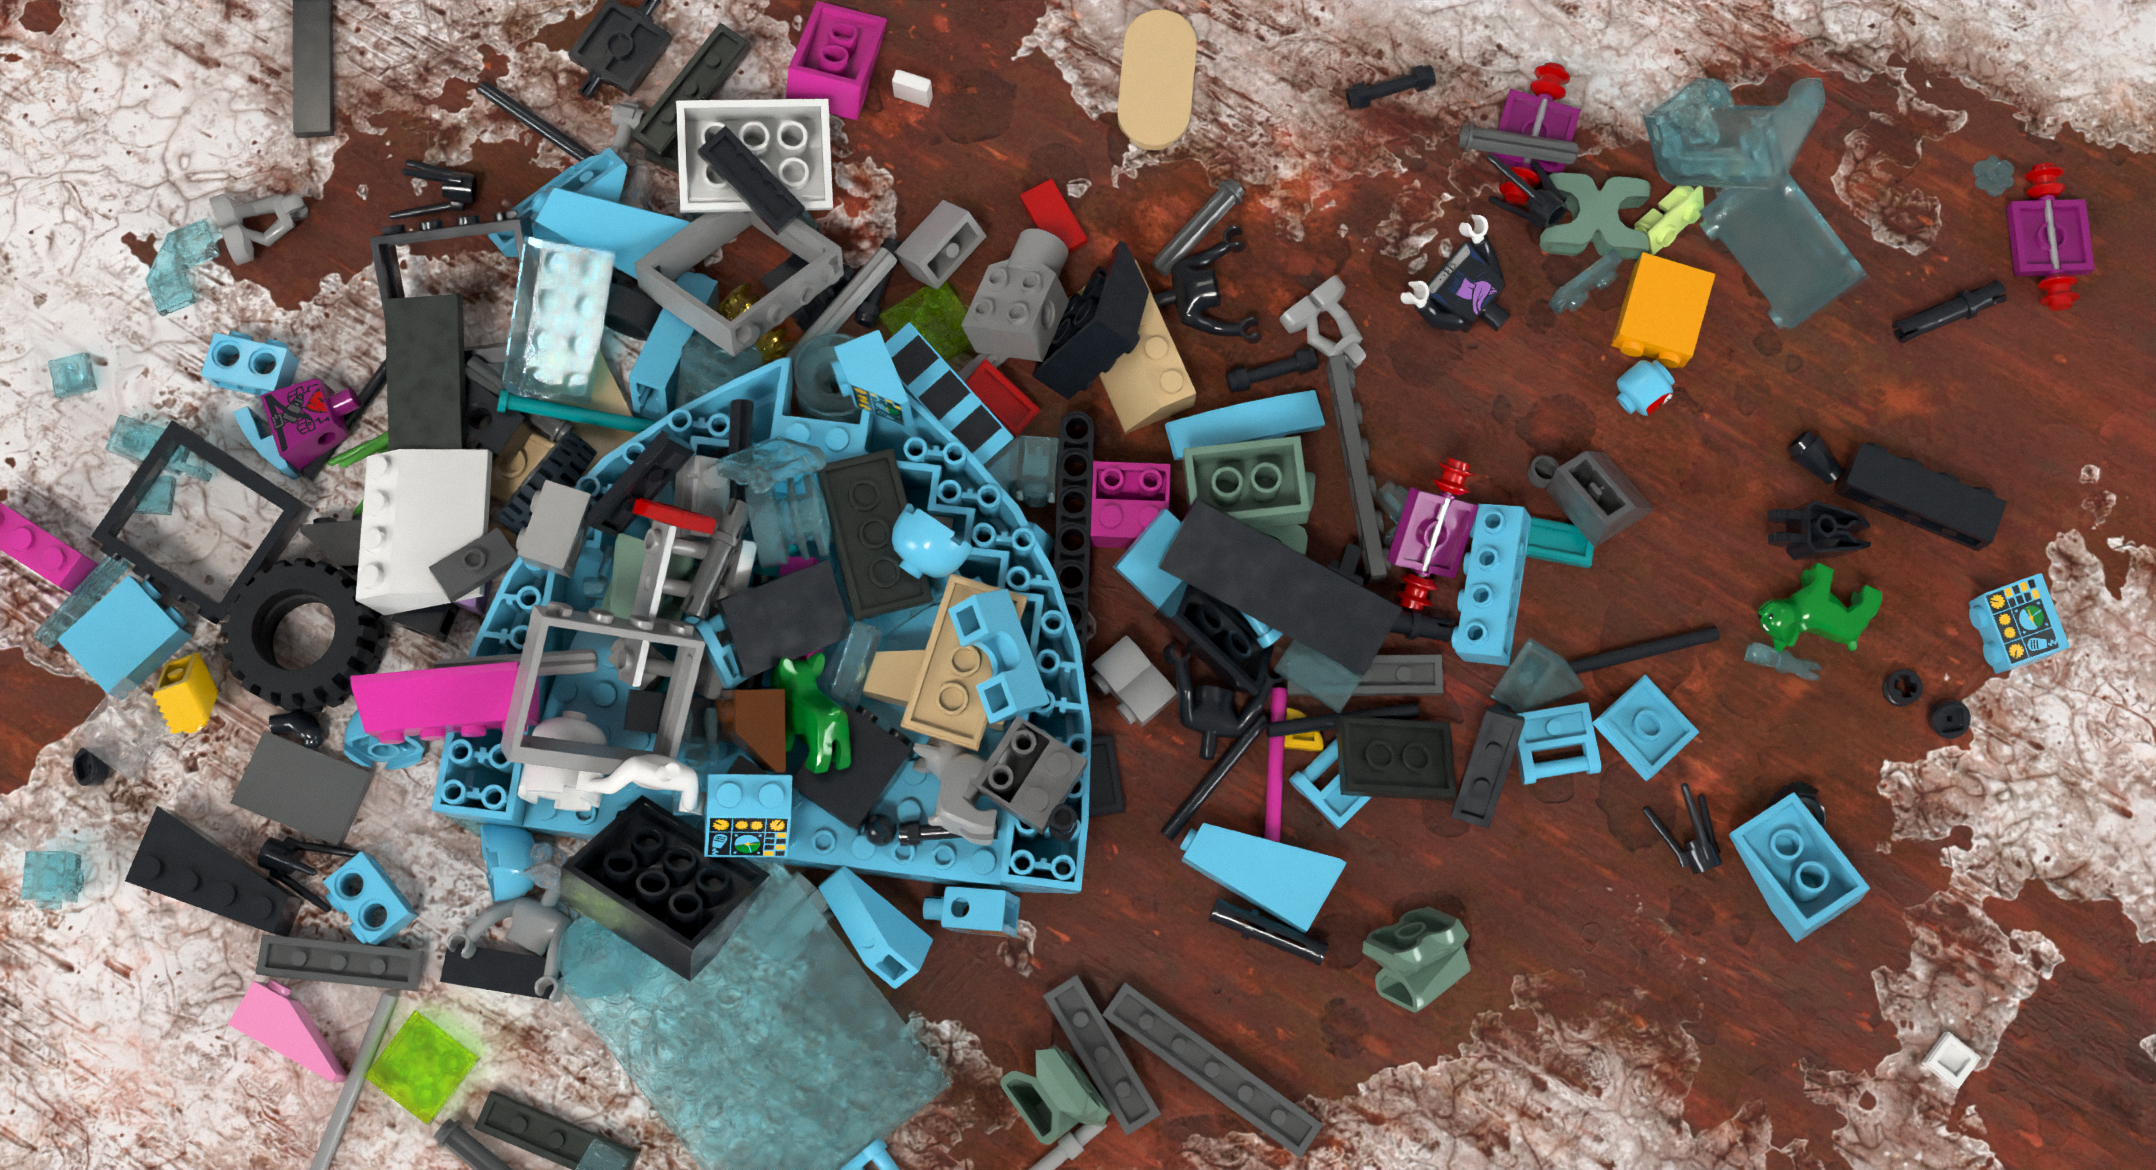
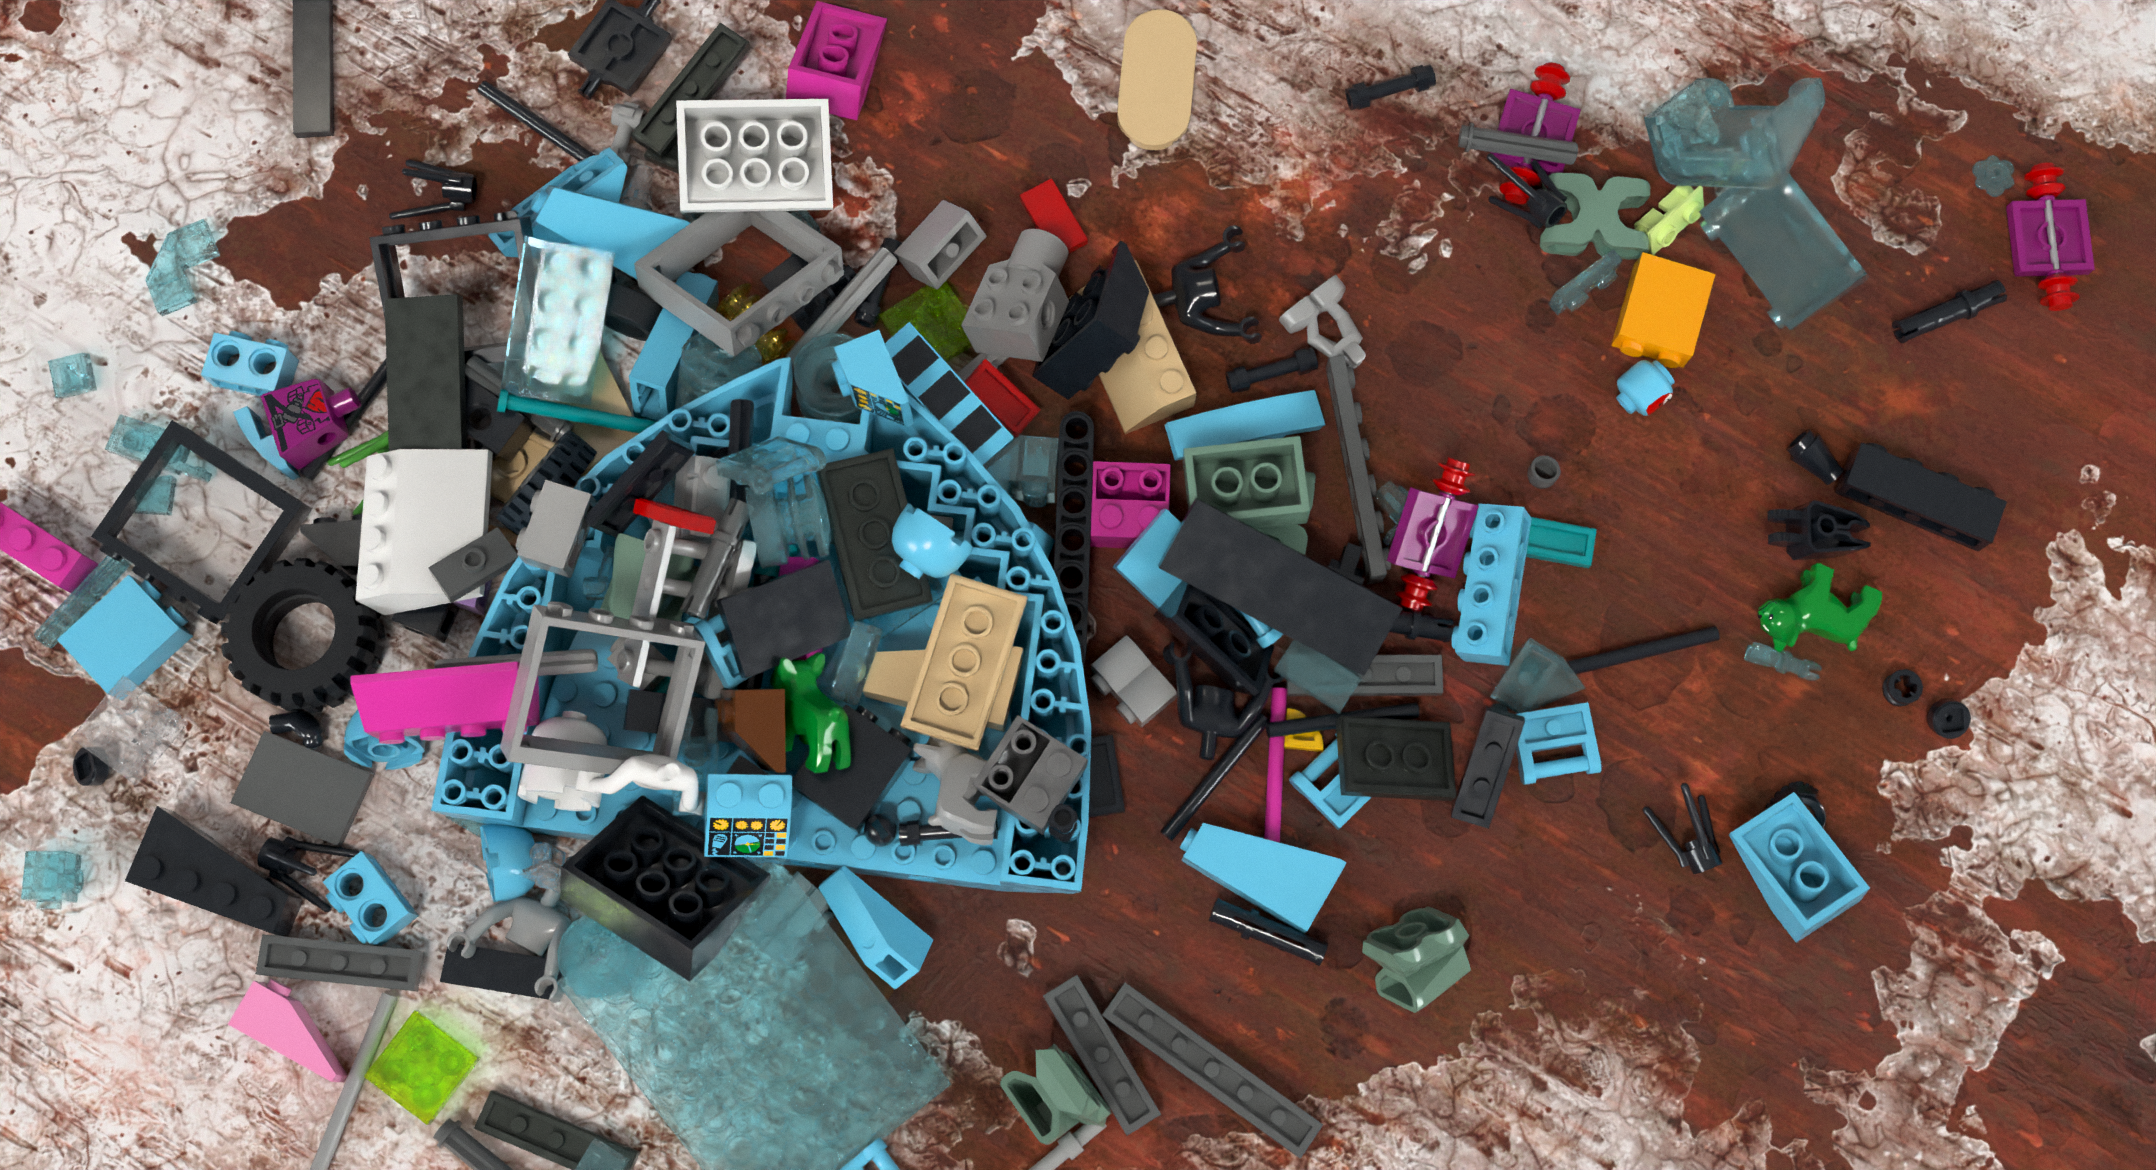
(186, 694): yellow brick -> none
(239, 238): light grey piece -> none
(751, 180): black plate -> none
(912, 88): white tile -> none
(989, 911): medium azure torso -> none
(994, 626): medium azure arch -> none
(1199, 225): dark grey axle -> none
(1464, 286): torso -> none
(1597, 496): flat silver slope -> none
(1645, 727): medium azure tile -> none
(1951, 1060): white tile -> none
(2018, 624): slope -> none

